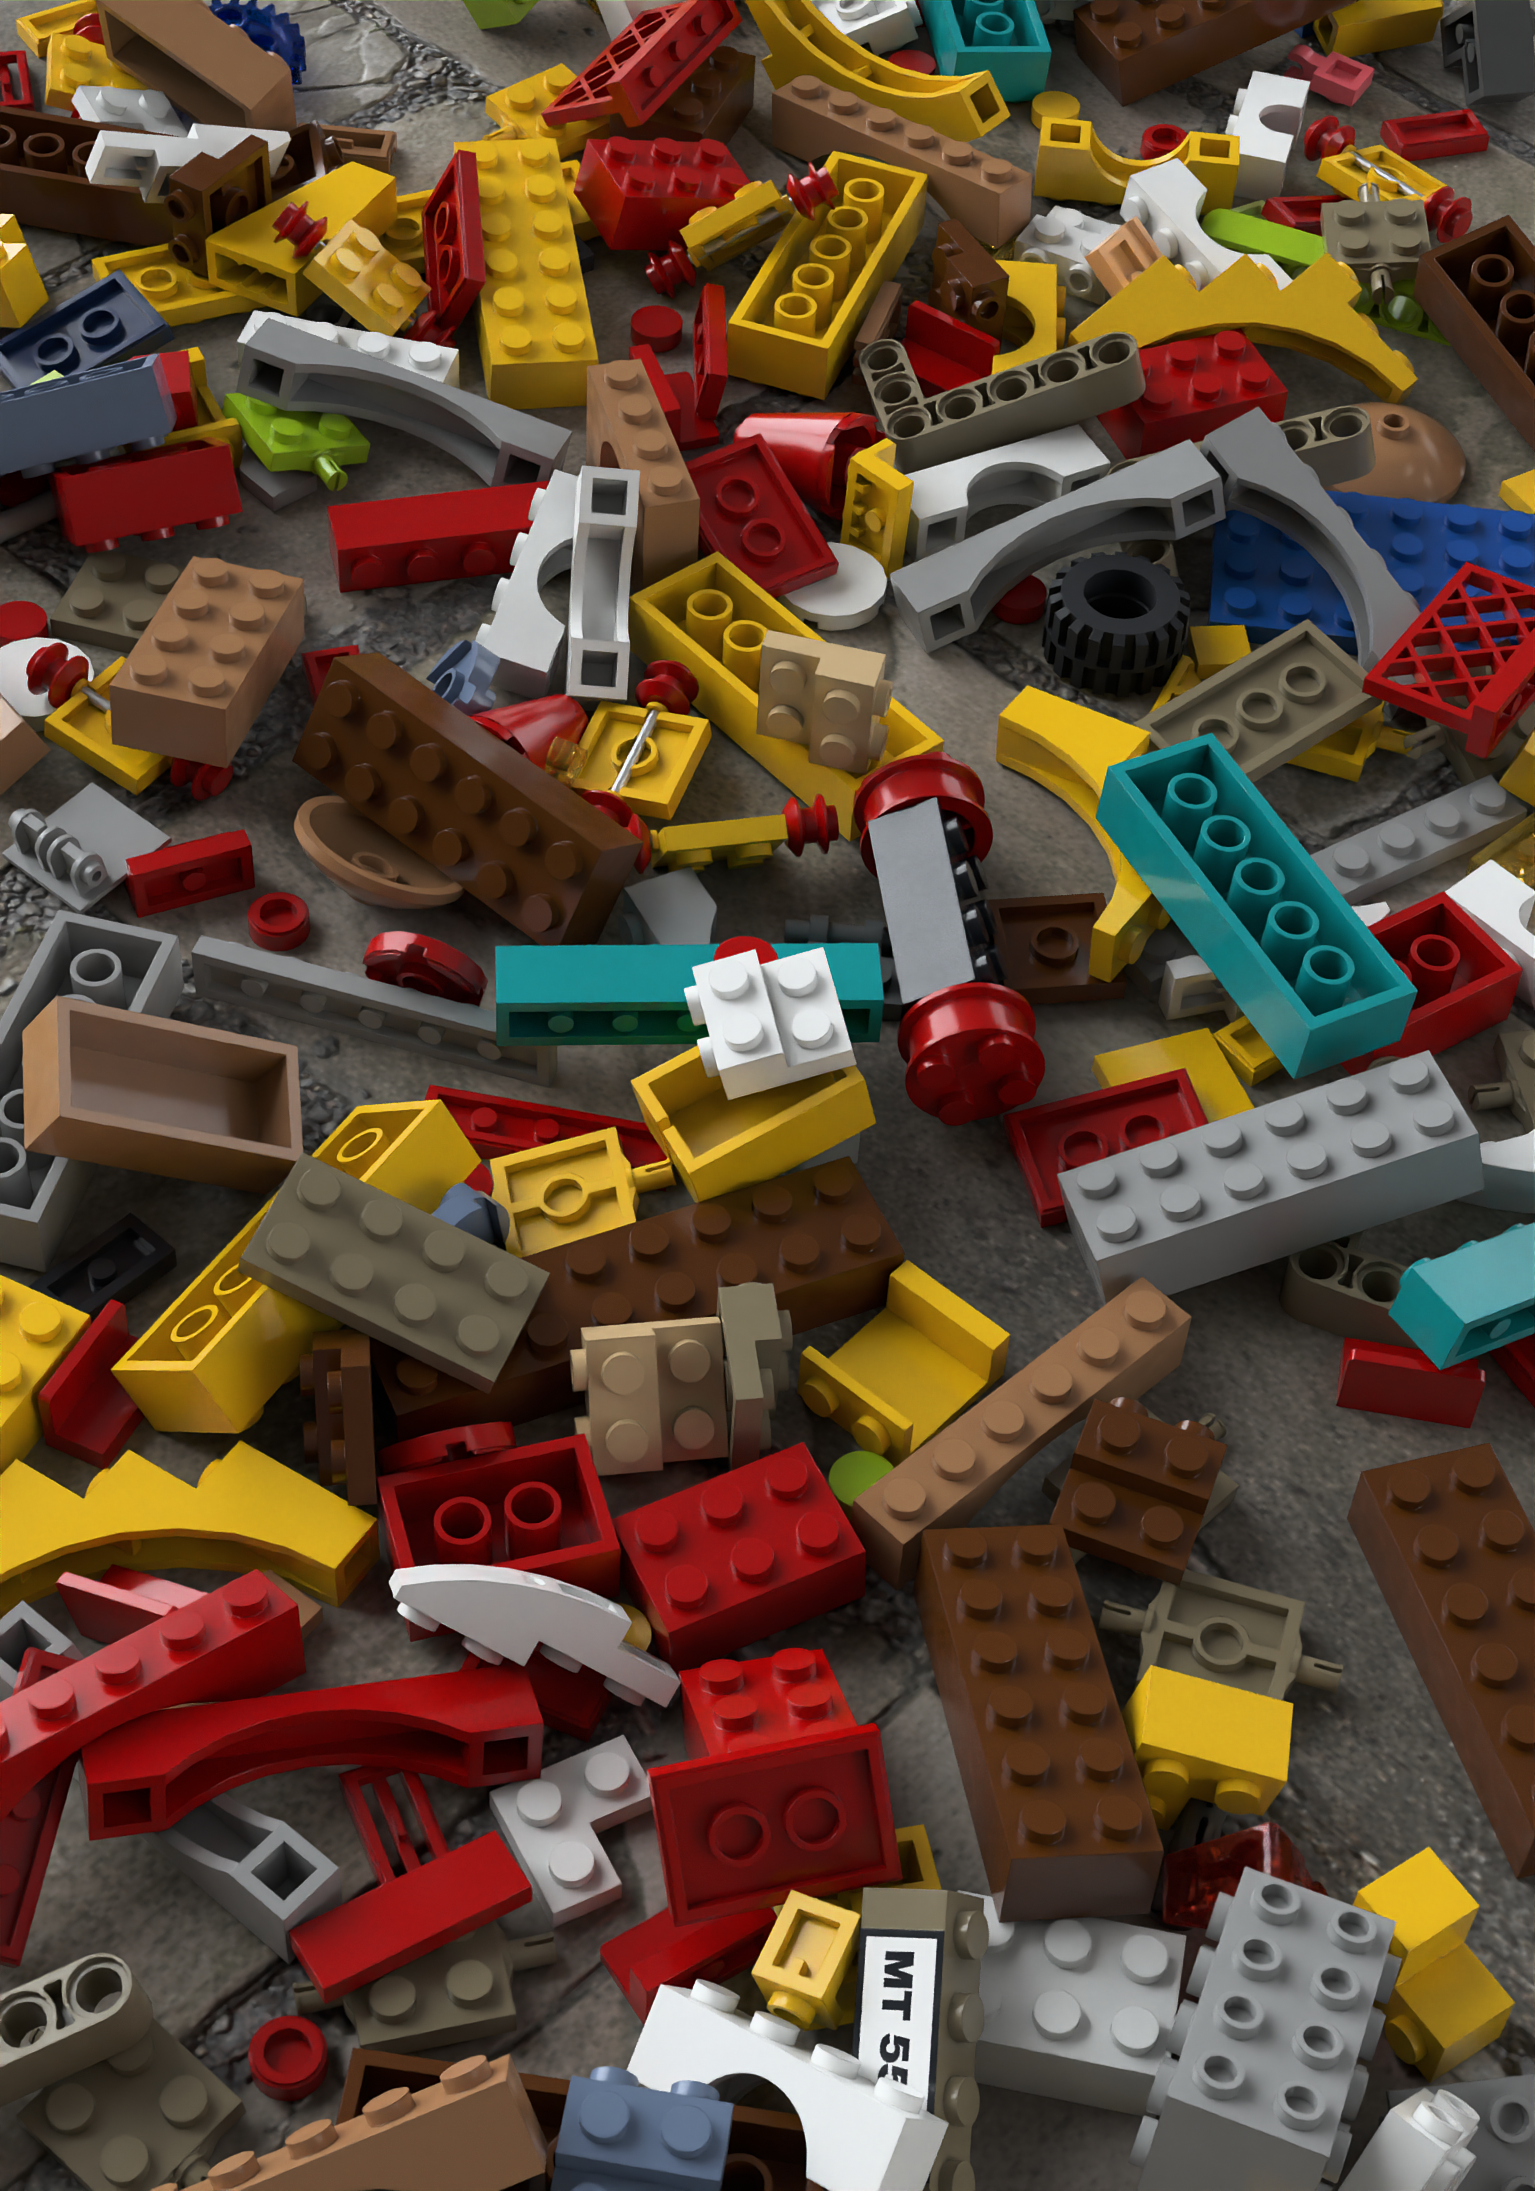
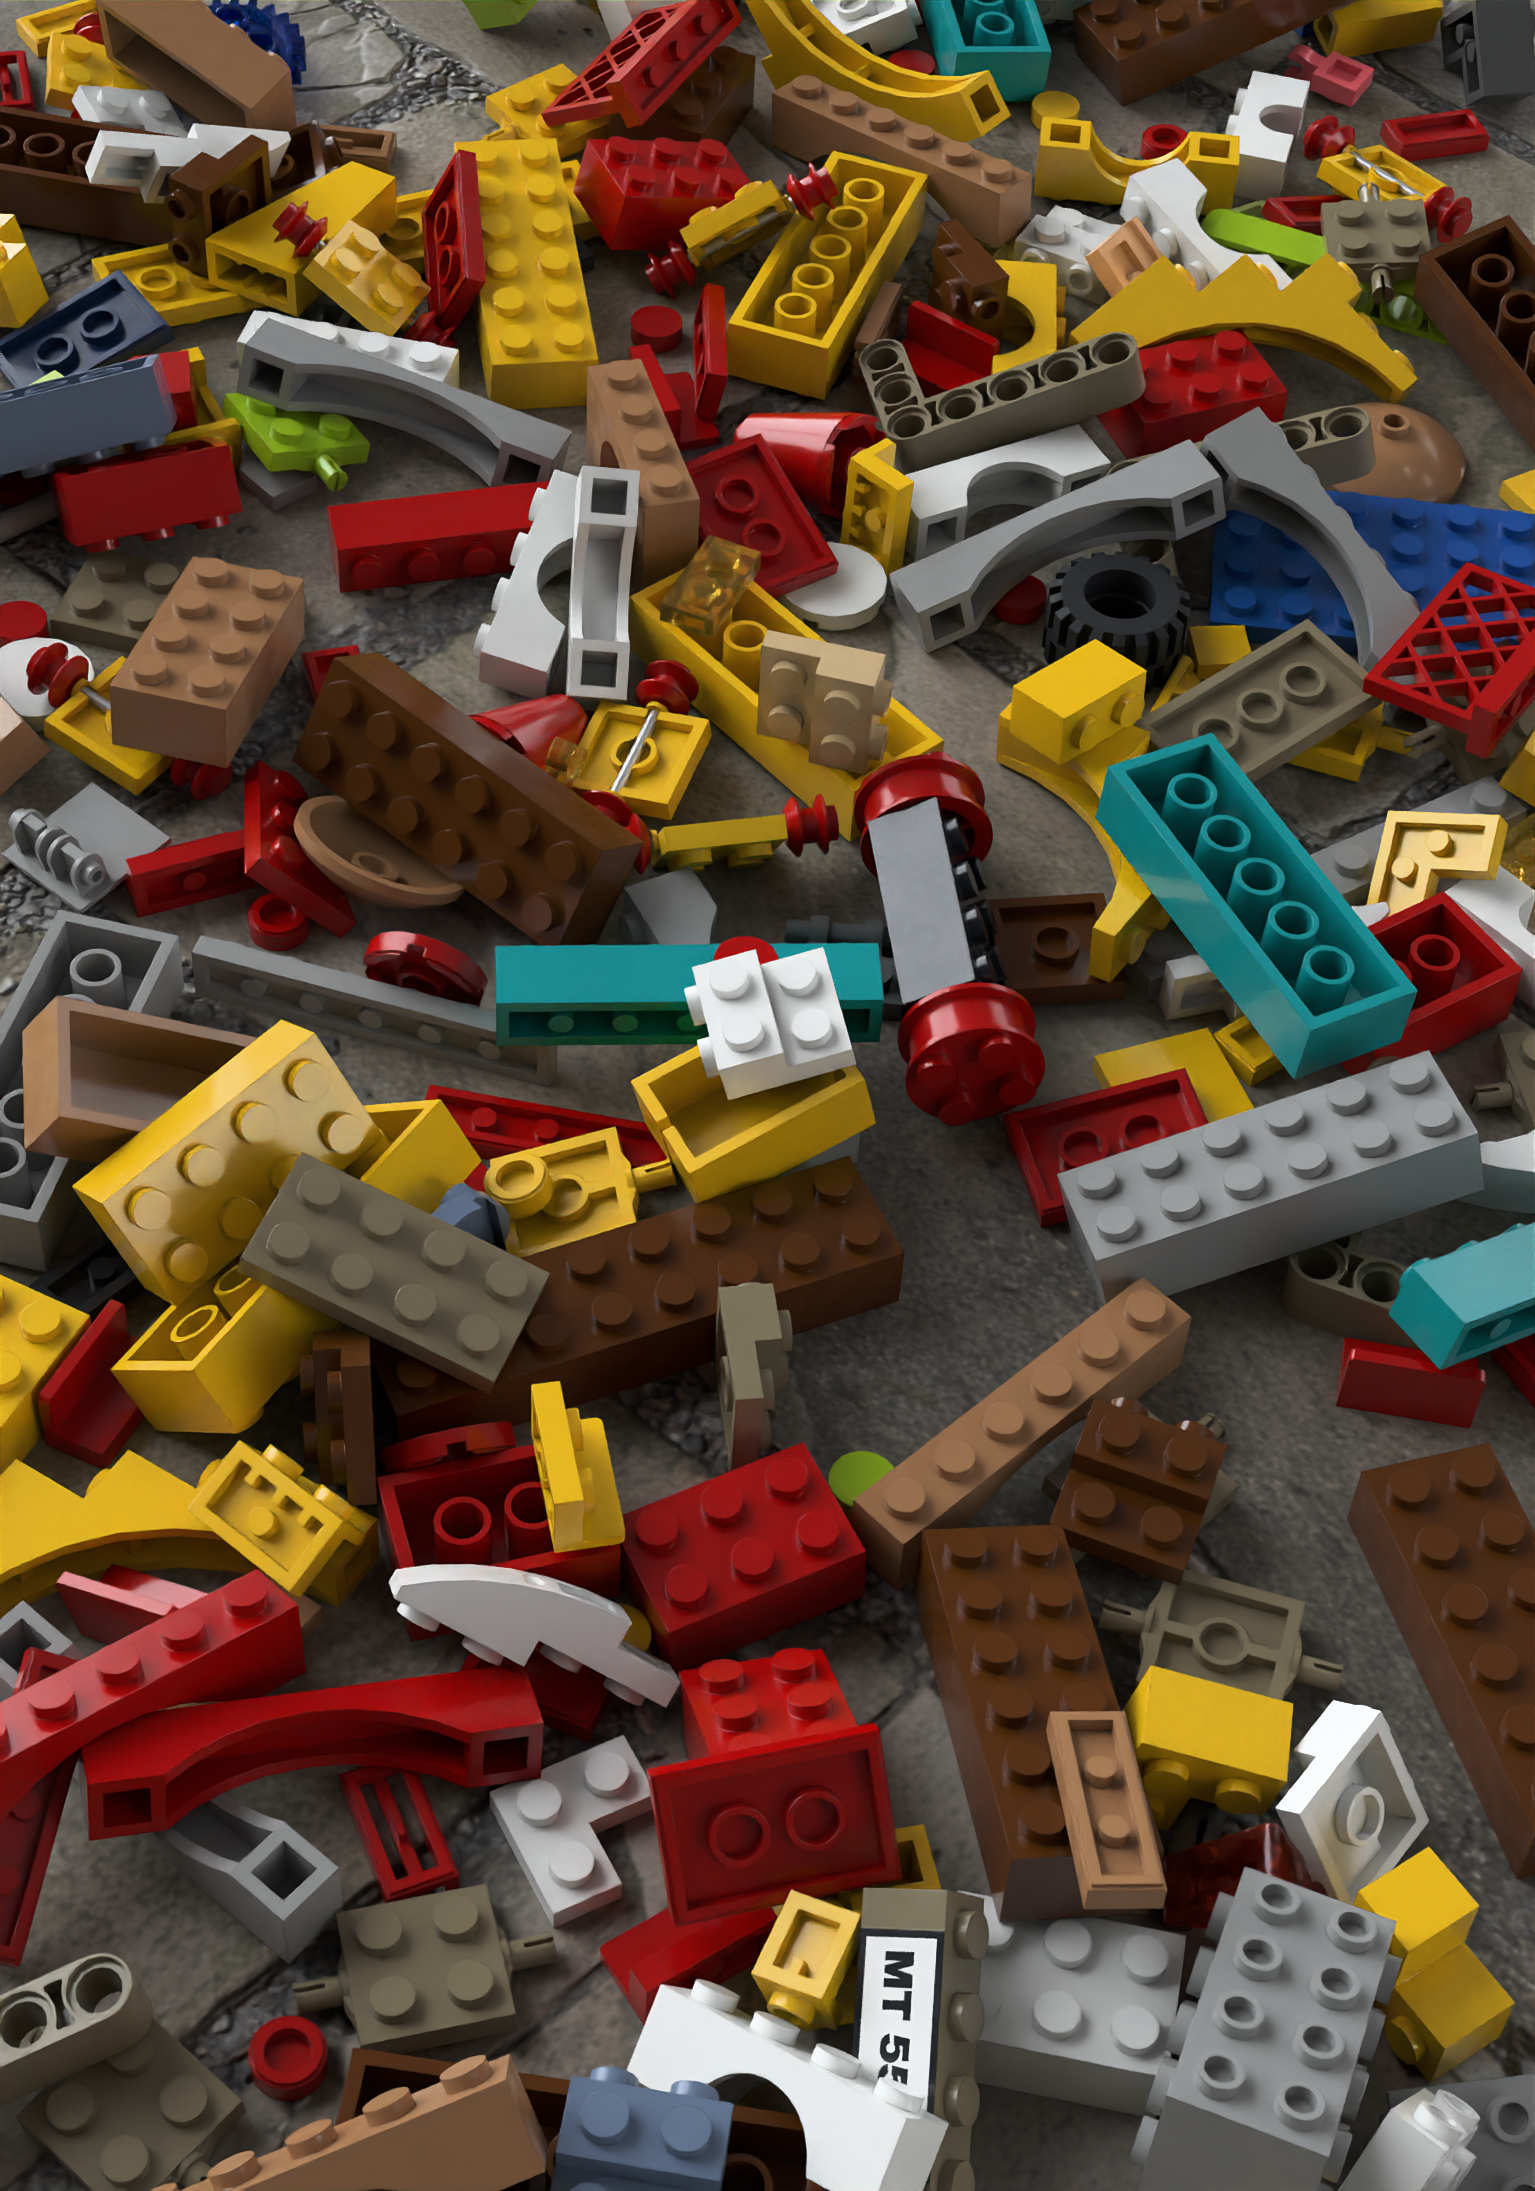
(209, 1167): none -> yellow brick
(273, 1517): none -> yellow bracket
(275, 855): none -> red wing
(410, 1916): red tile -> none
(465, 676): sand blue plate -> none
(519, 1184): none -> yellow tile
(574, 1473): none -> yellow bracket
(651, 1393): tan plate -> none
(710, 586): none -> clear yellow plate
(906, 1367): yellow panel -> none
(1077, 702): none -> yellow brick
(1105, 1810): none -> medium nougat tile
(1353, 1803): none -> white plate
(1432, 846): none -> yellow plate

